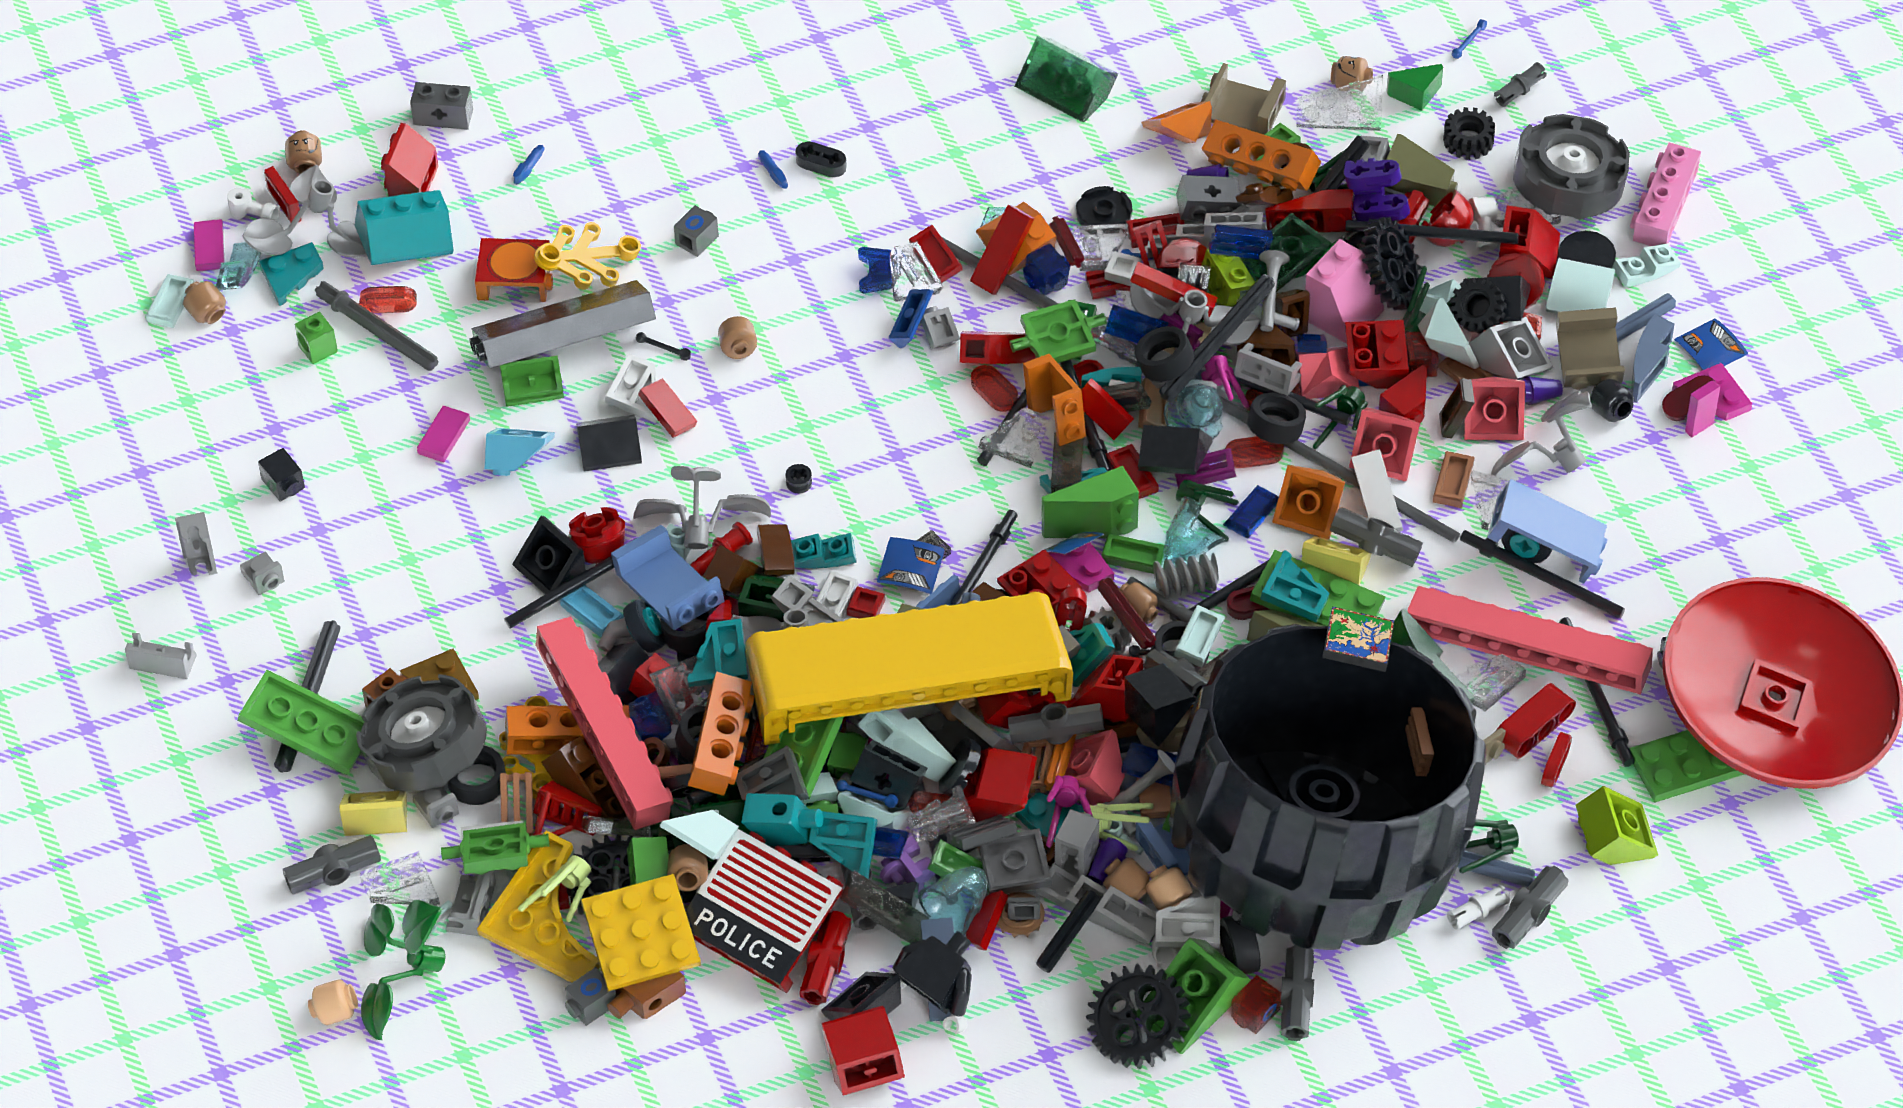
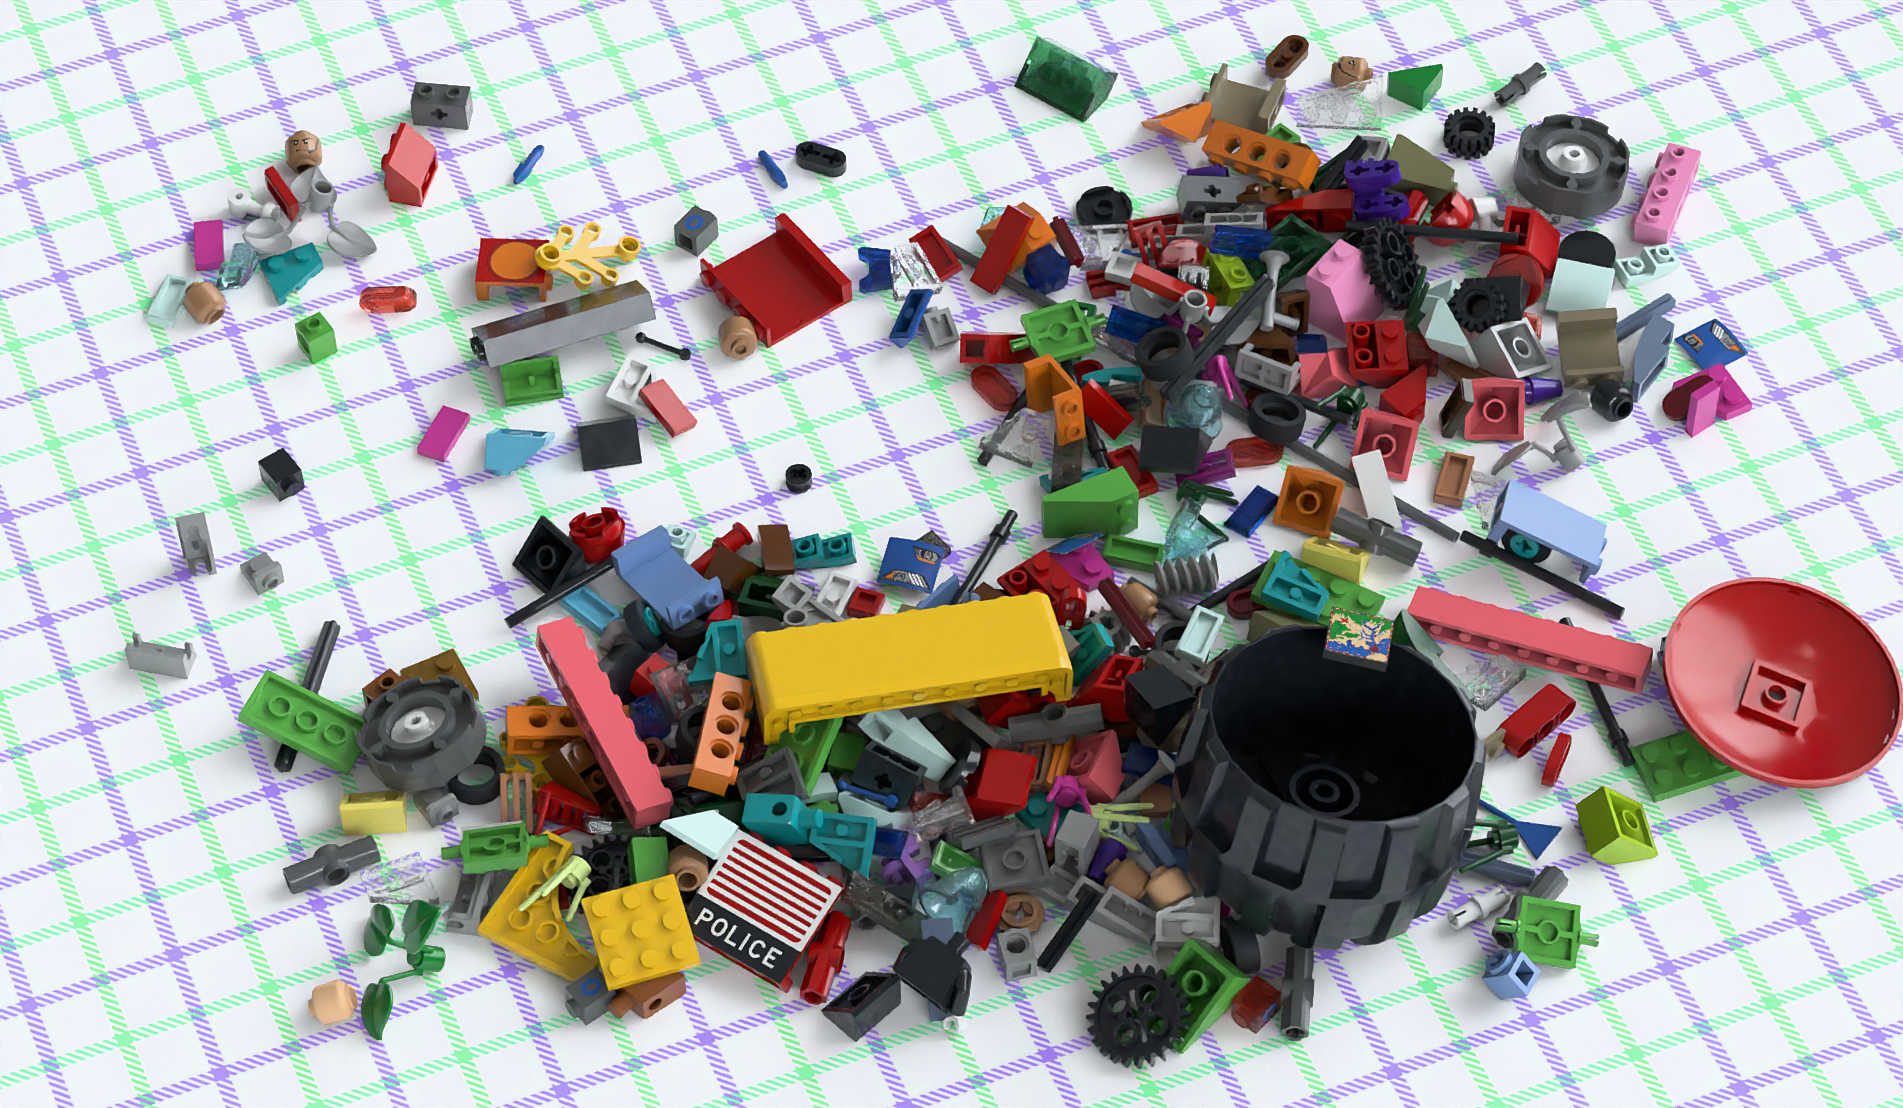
(342, 302): dark grey axle -> none
(404, 227): teal slope -> none
(697, 527): light grey plant -> none
(779, 283): none -> red panel
(862, 1050): red slope -> none
(1017, 965): none -> light grey brick
(1024, 908): dark grey slope -> none
(1282, 60): none -> reddish brown plate
(1419, 742): nougat tile -> none
(1481, 26): hinge -> none
(1510, 974): none -> medium blue brick
(1535, 835): none -> blue piece
(1547, 931): none -> bright green plate

